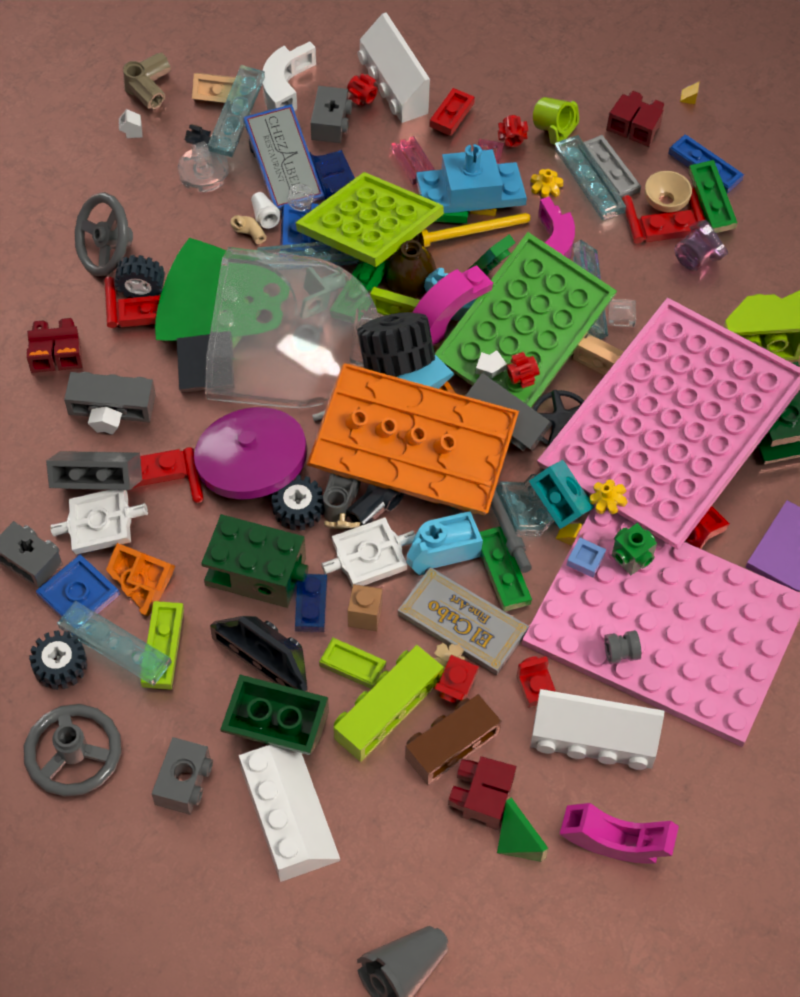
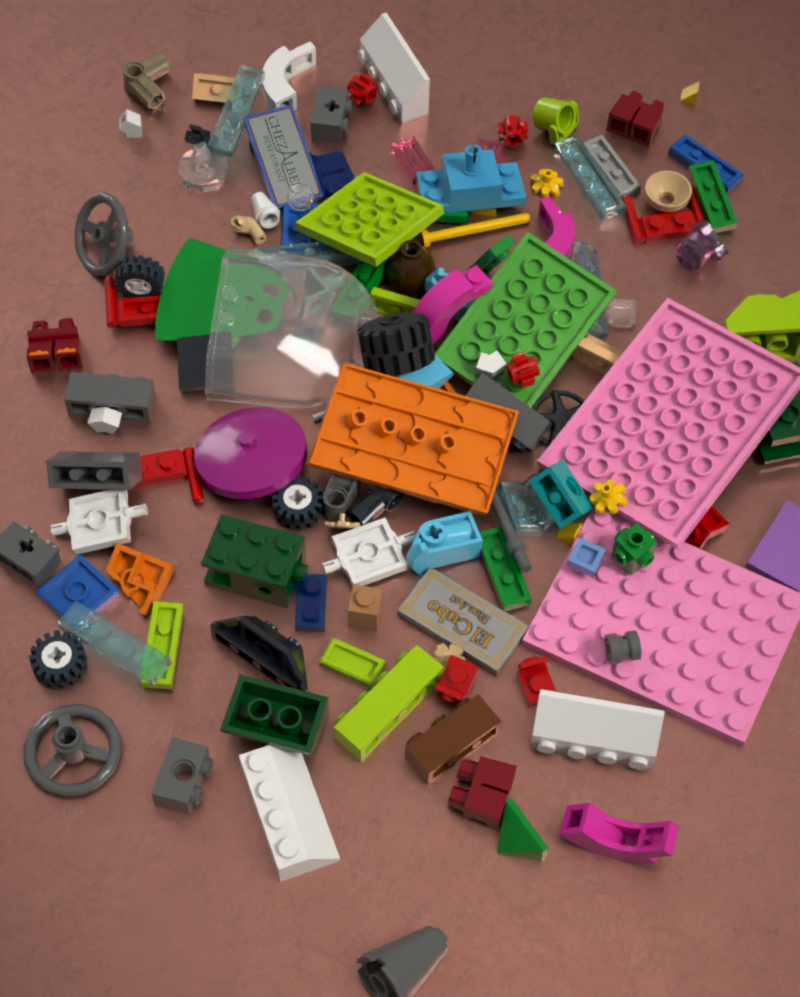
(452, 111): red plate -> none

